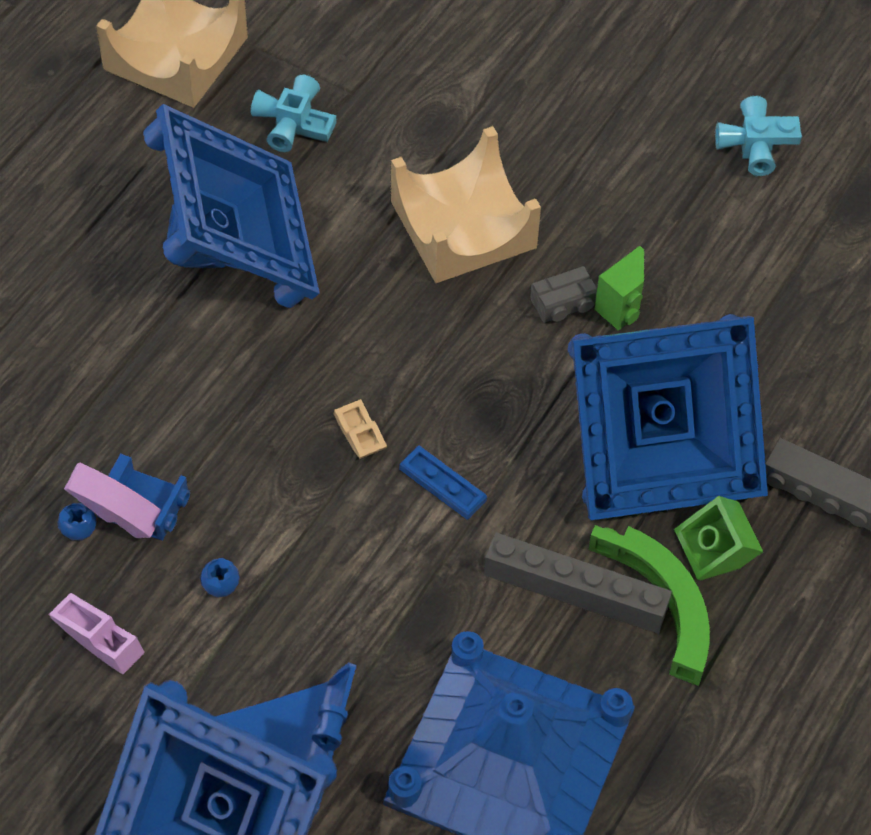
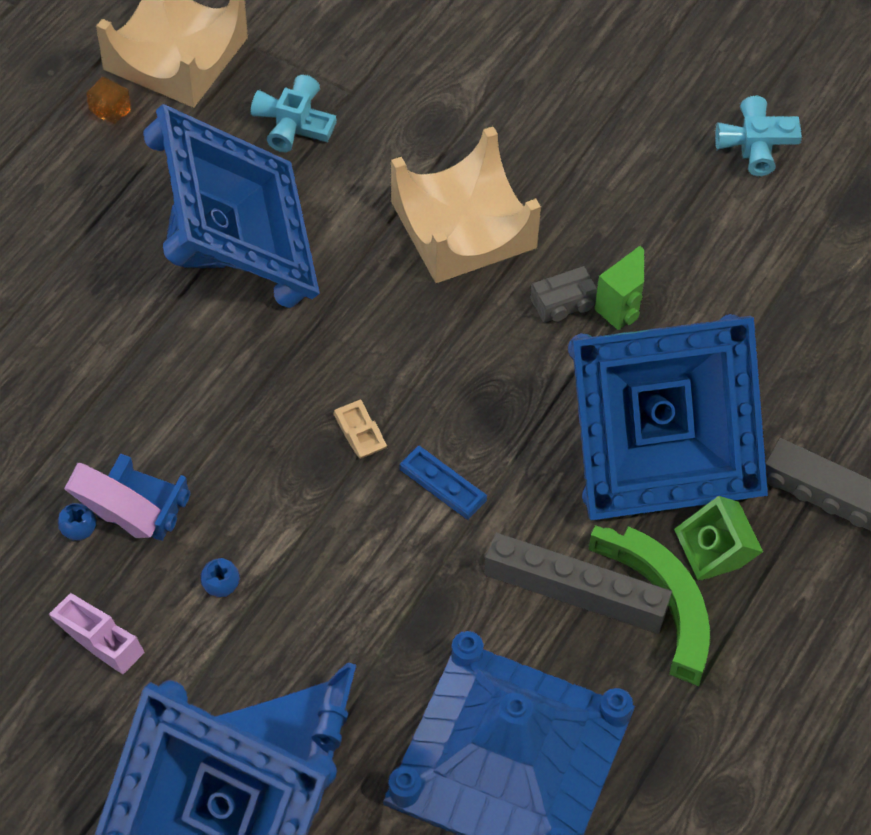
(108, 100): none -> clear orange brick

